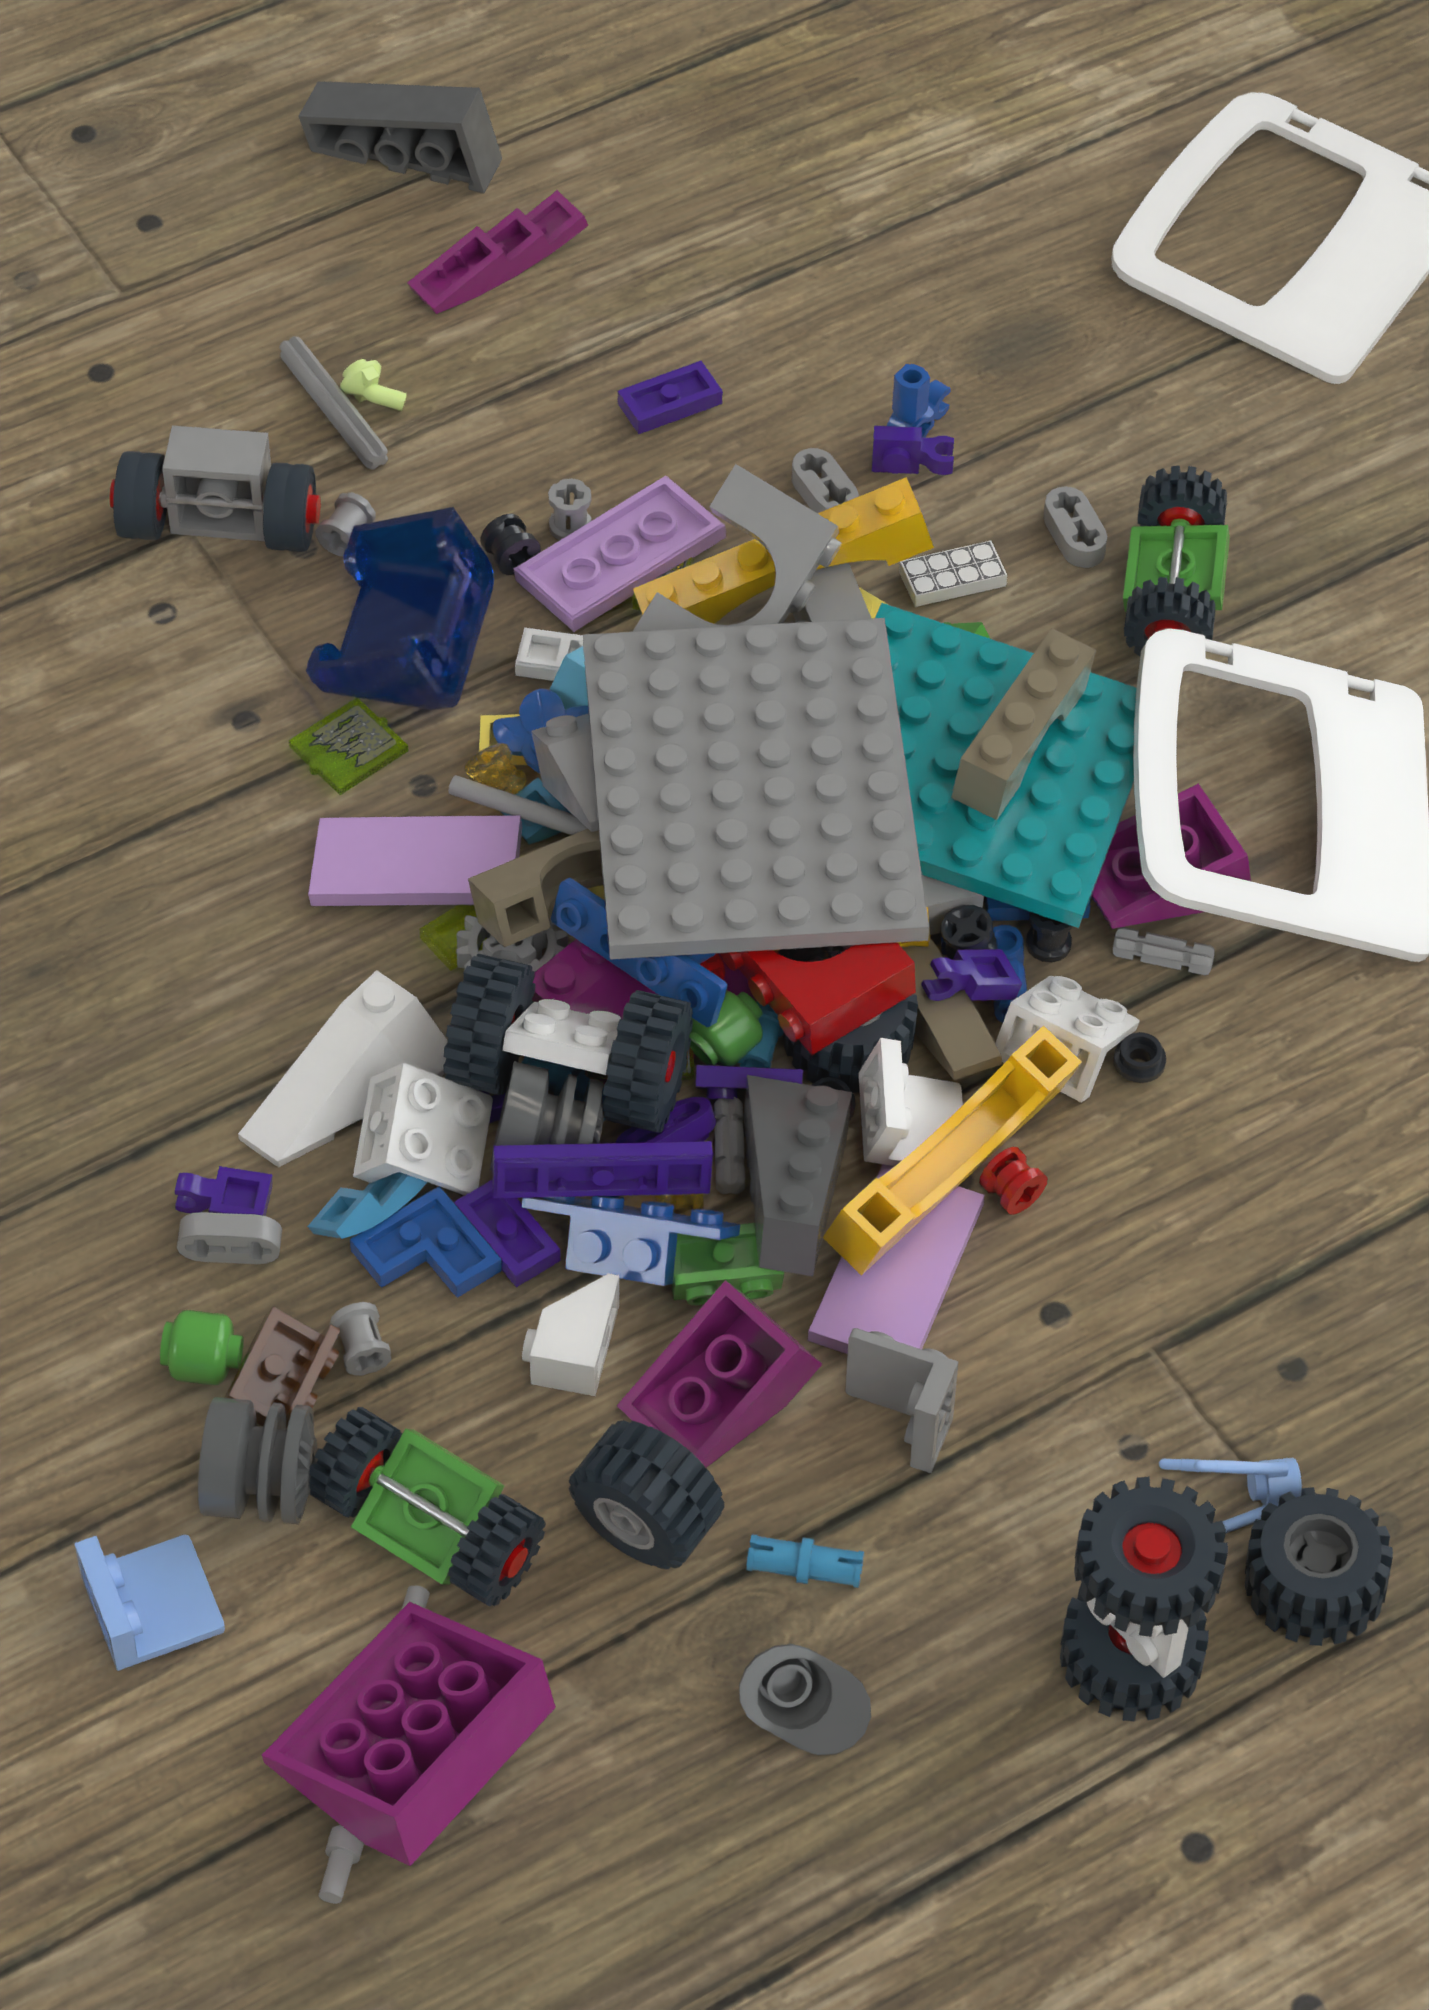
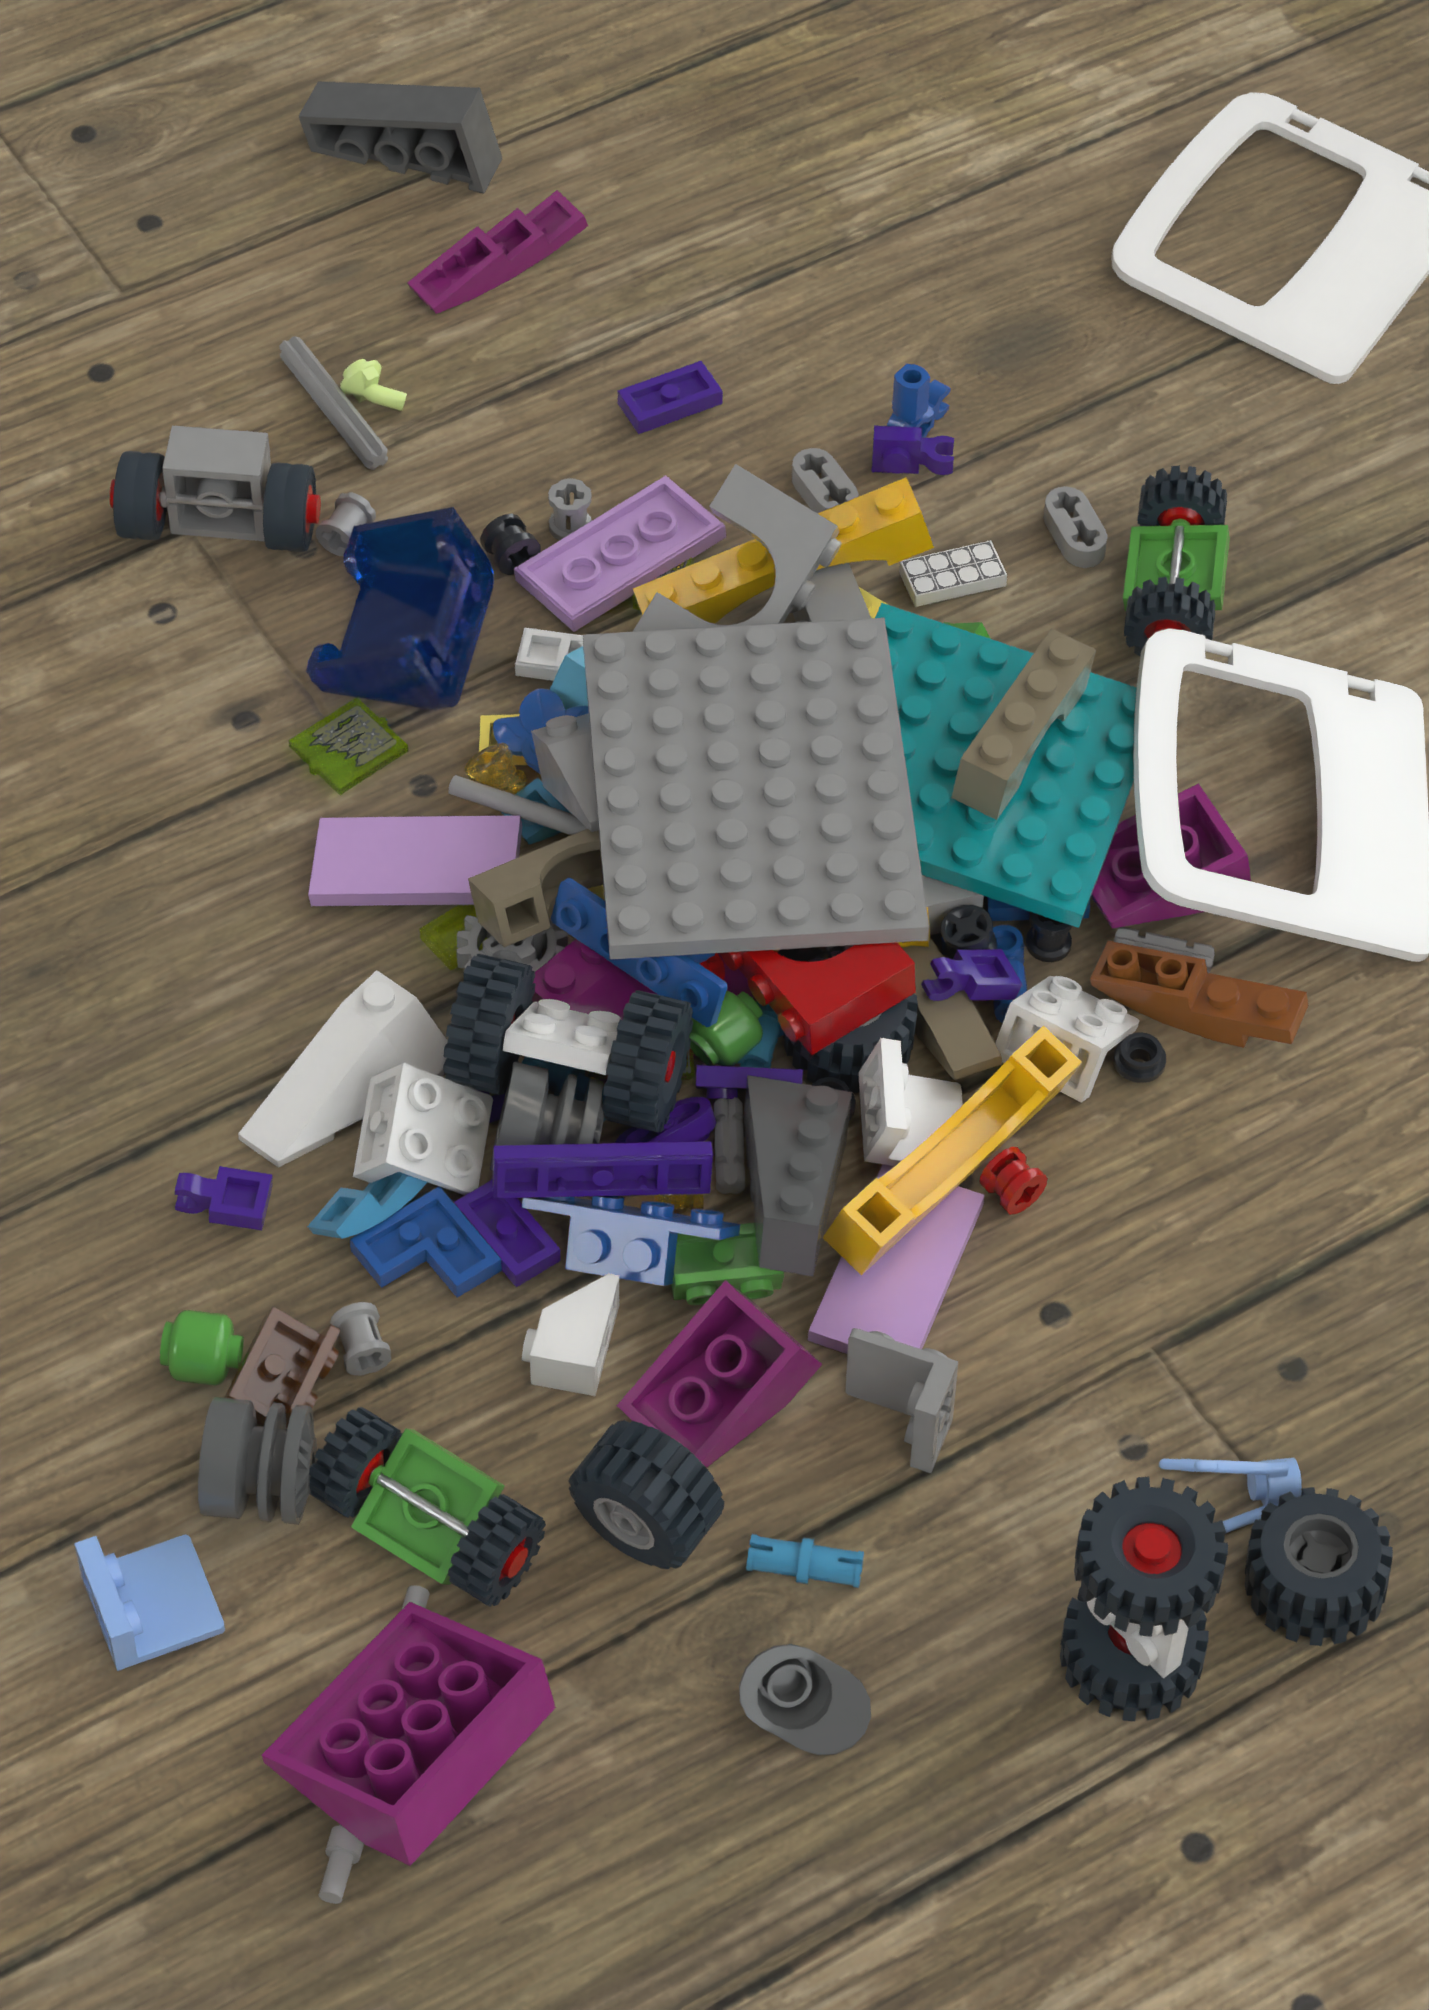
(229, 1238): light grey beam -> none
(1187, 997): none -> dark orange slope

